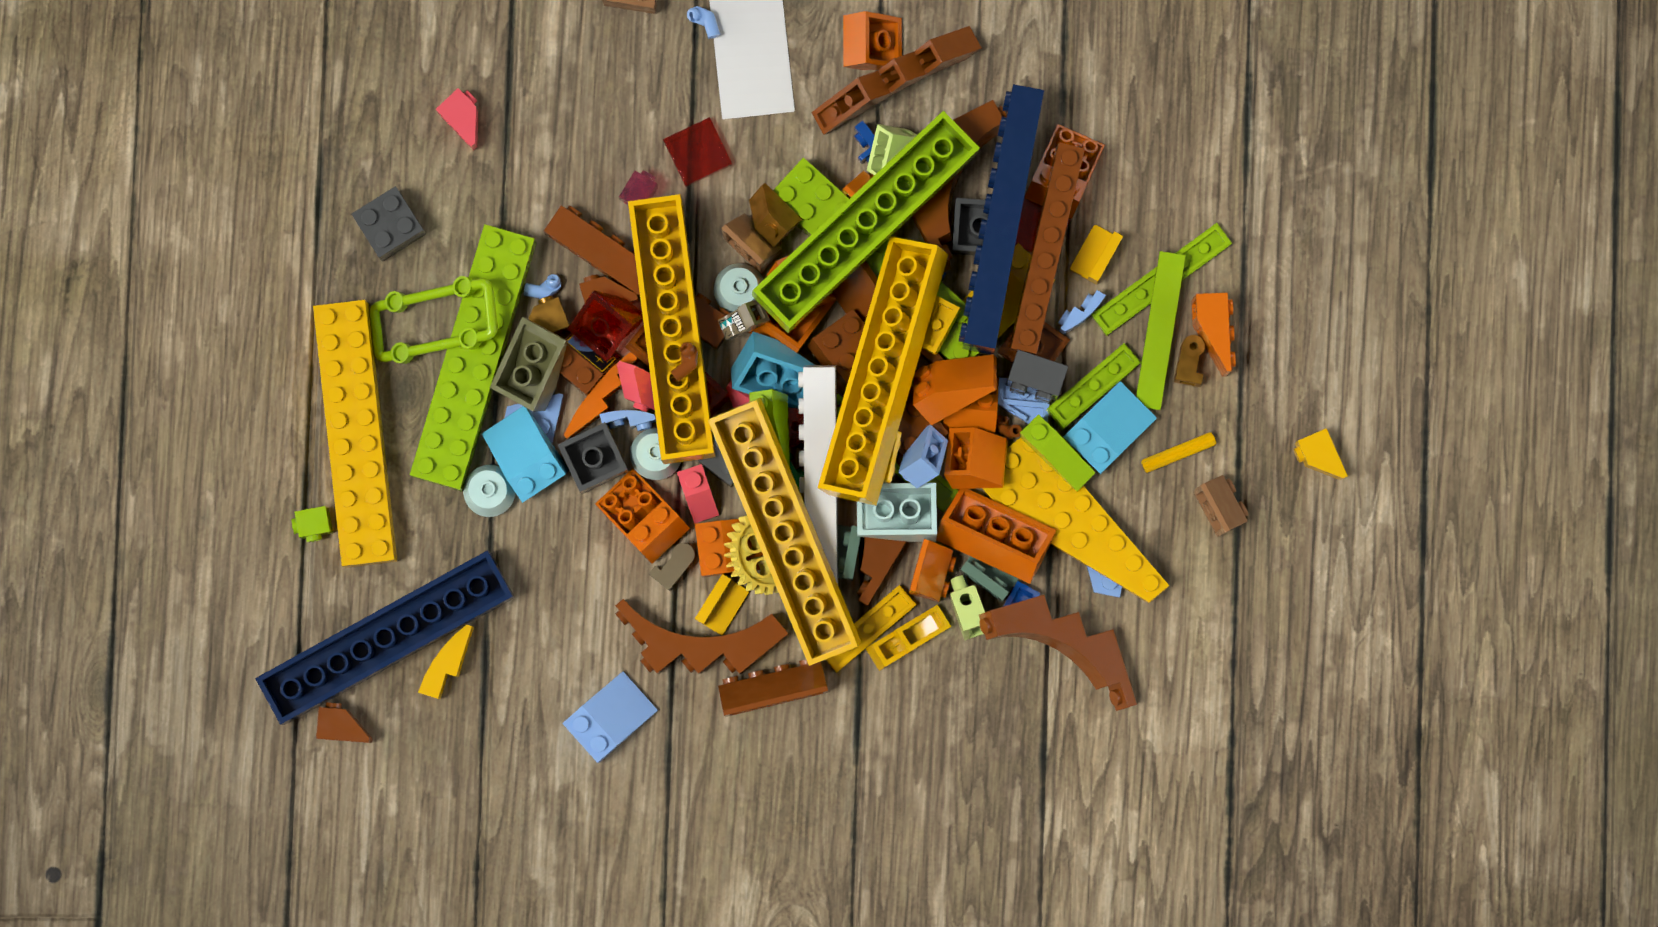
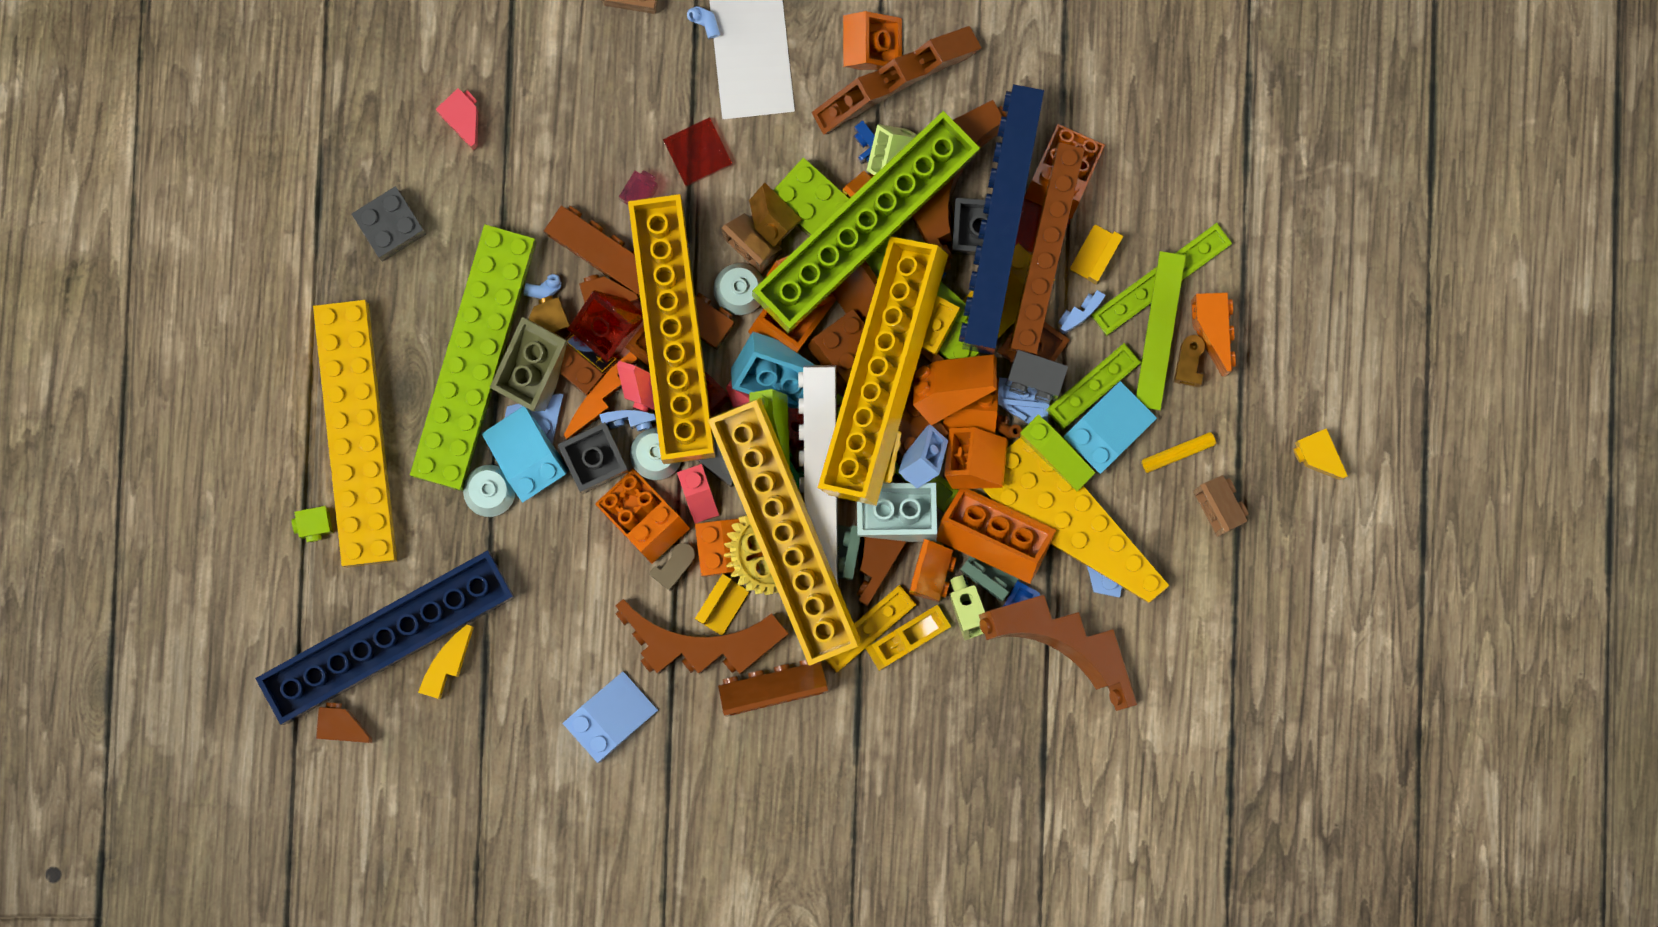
(468, 337): lime bar -> none
(689, 361): dark orange arm -> none
(743, 320): dark tan leg -> none

